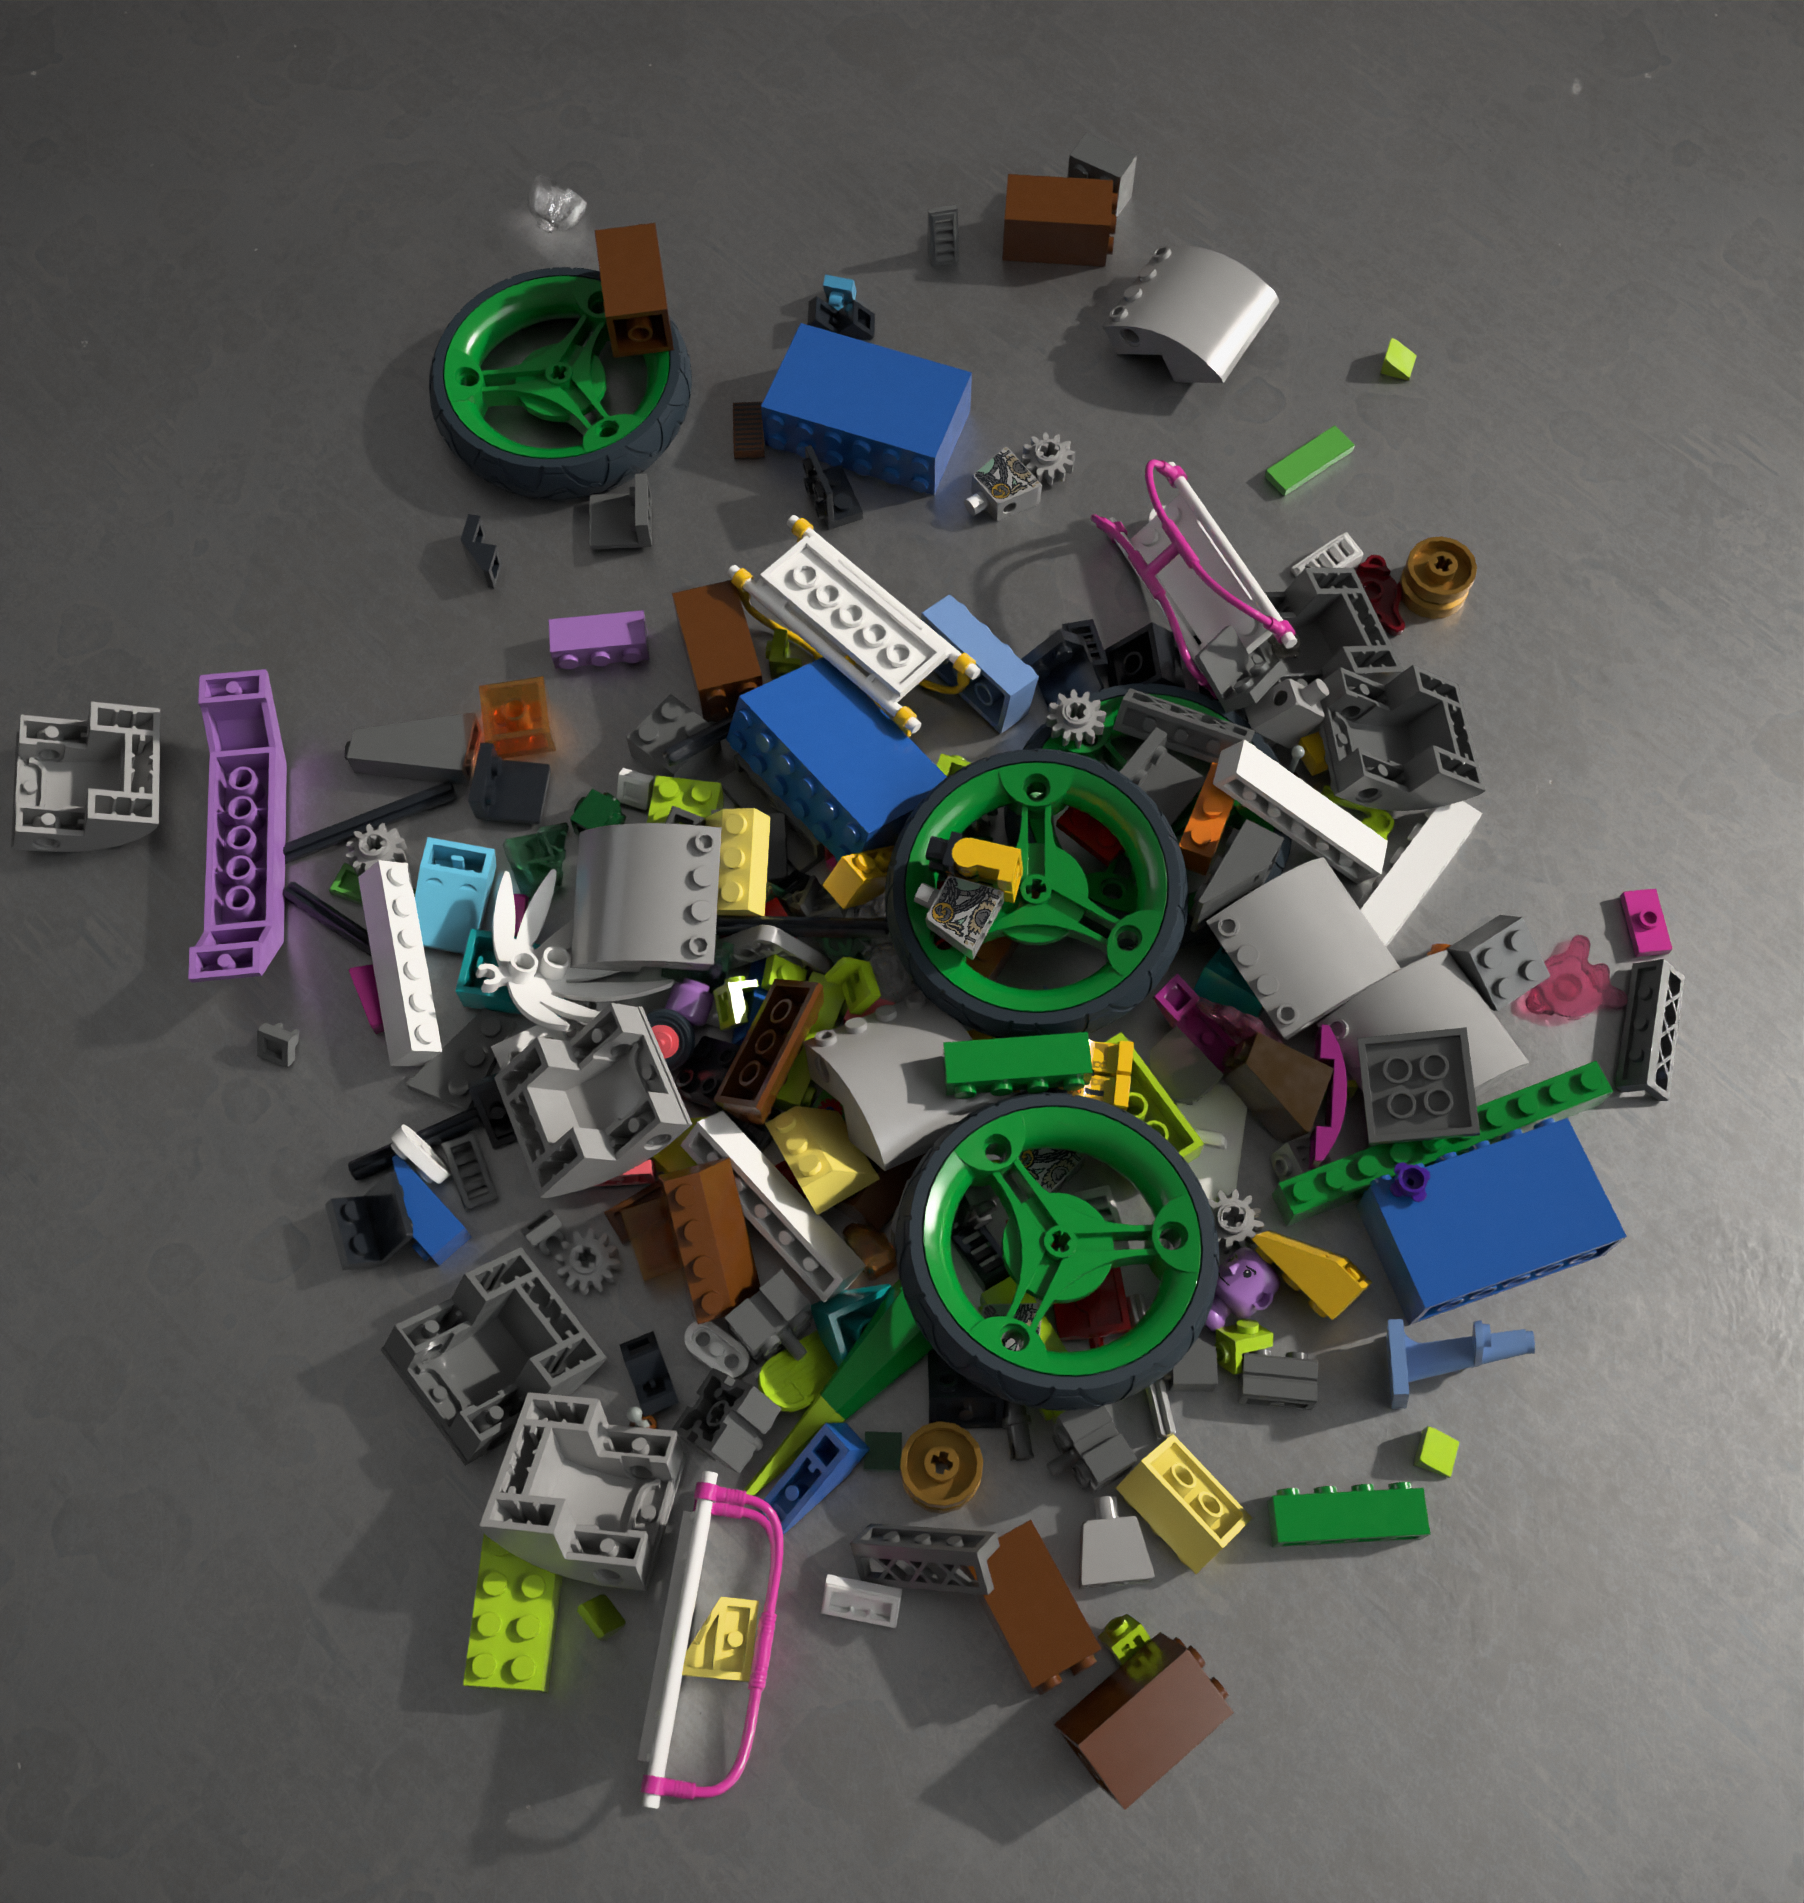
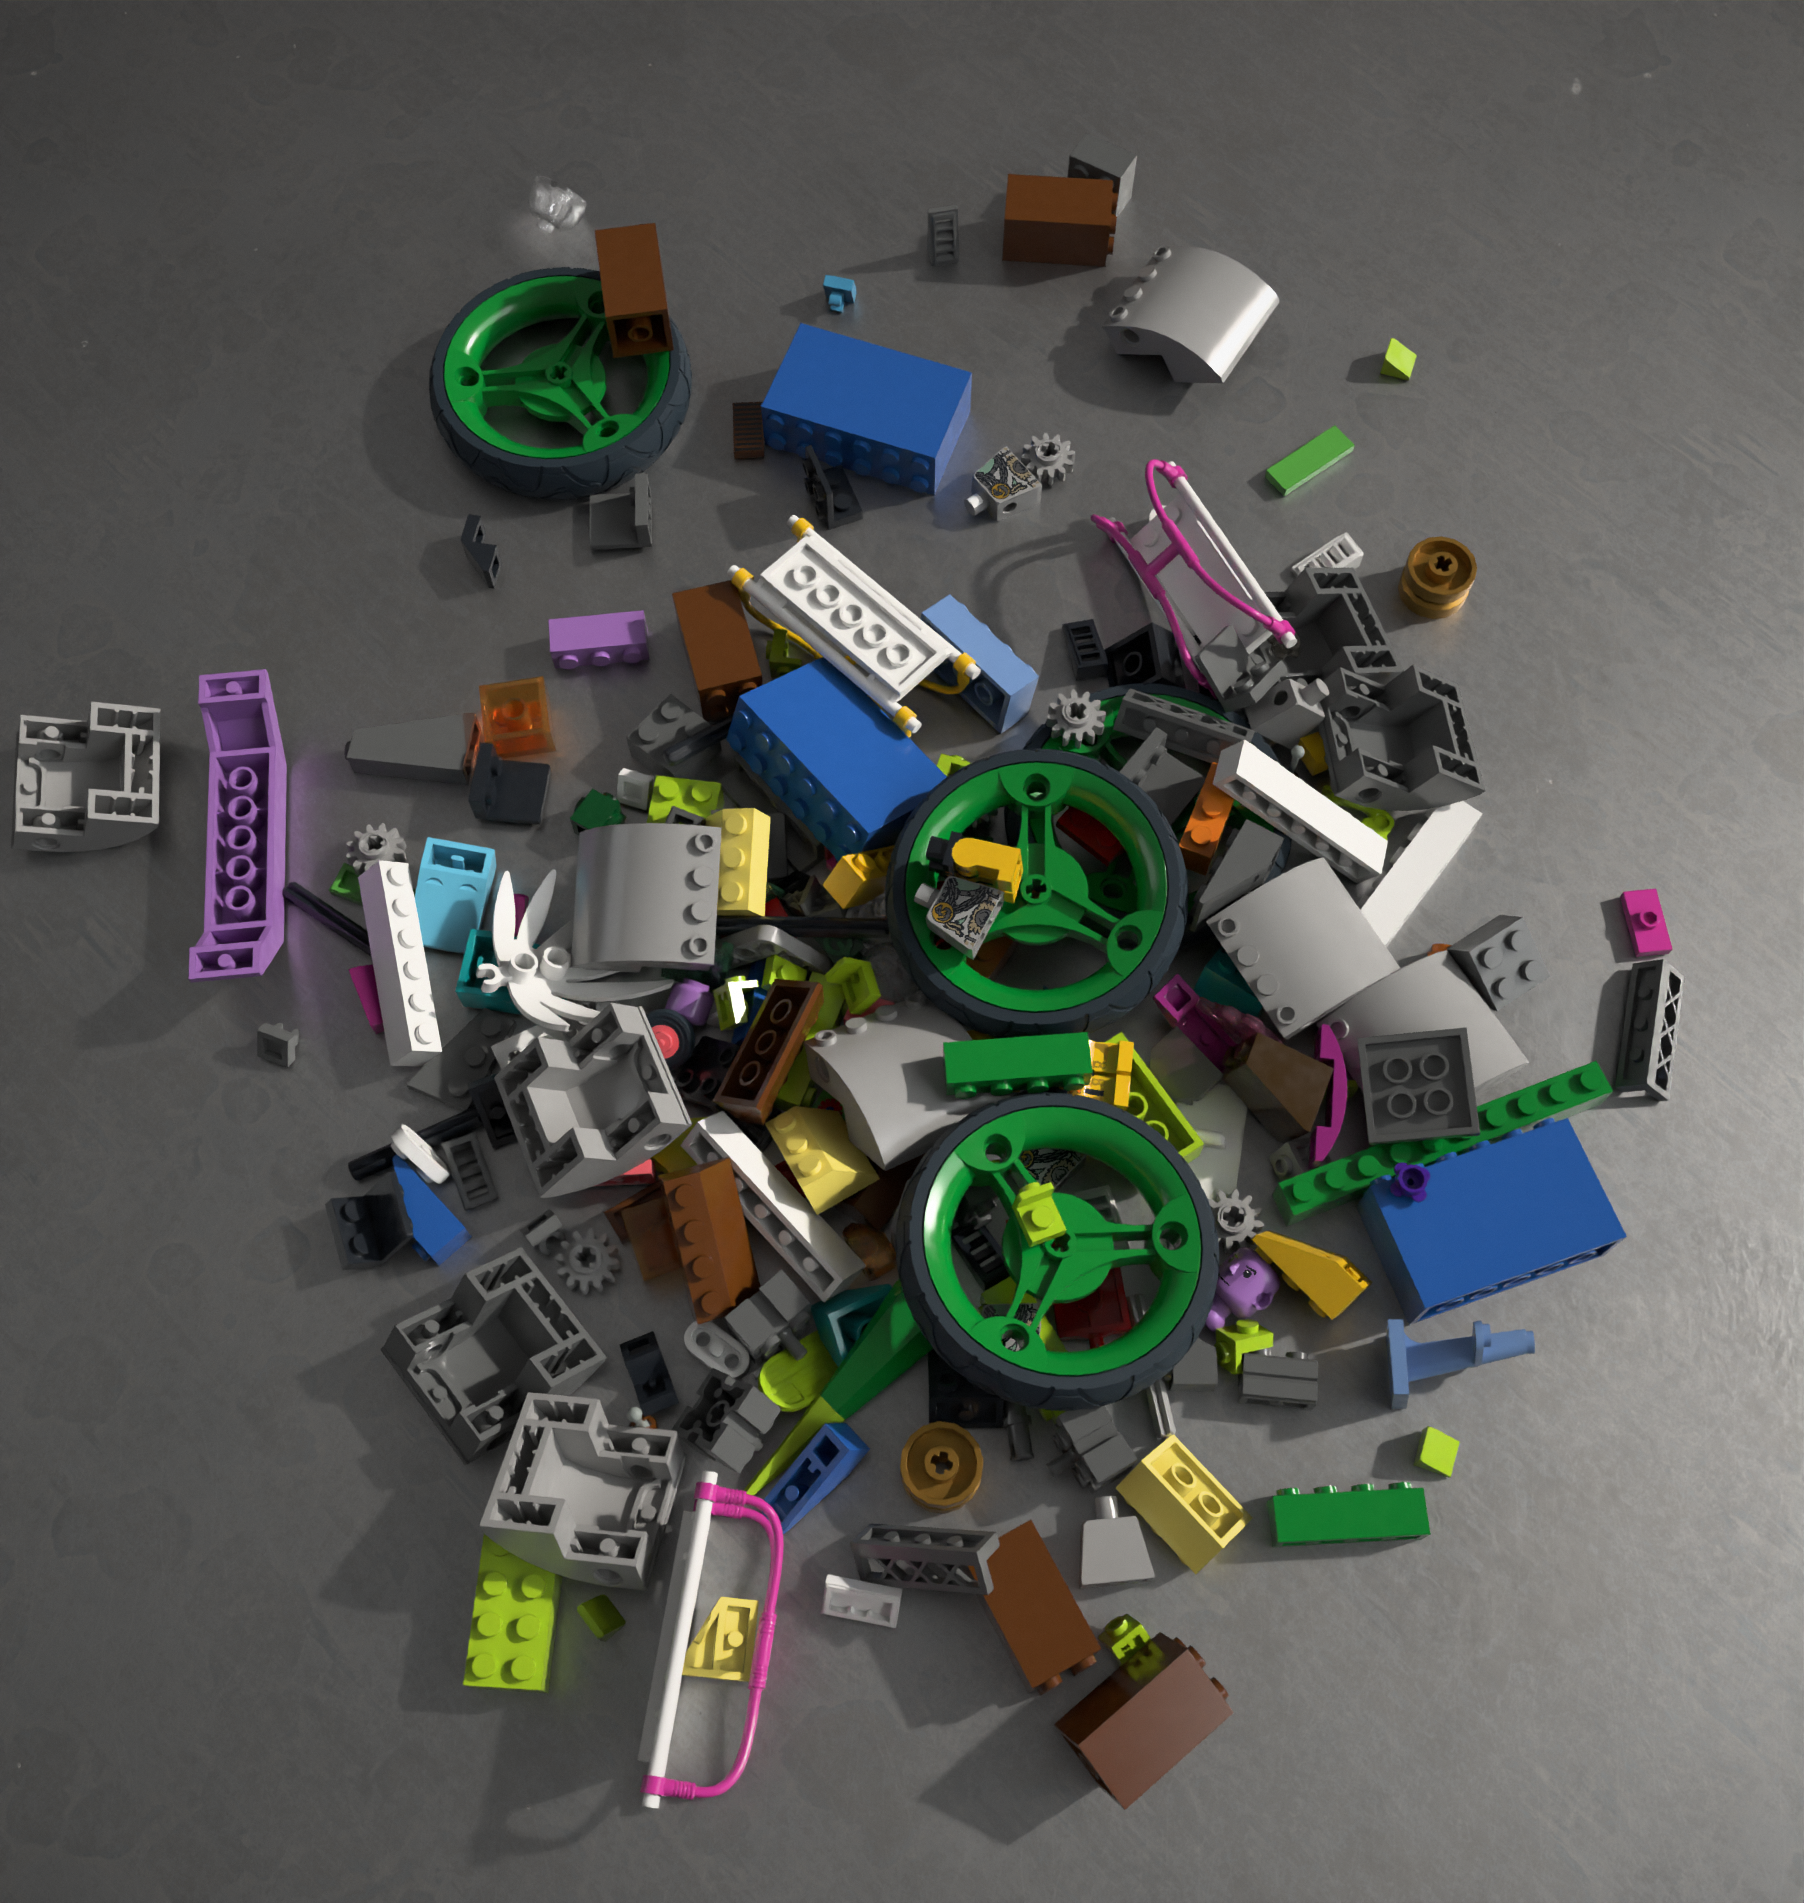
(385, 814): black axle -> none
(536, 855): clear green slope -> none
(851, 320): black slope -> none
(884, 1451): clear green tile -> none
(1038, 1213): none -> lime bracket
(1064, 665): black bracket -> none
(1382, 593): dark red tile -> none
(1575, 985): clear pink tile -> none

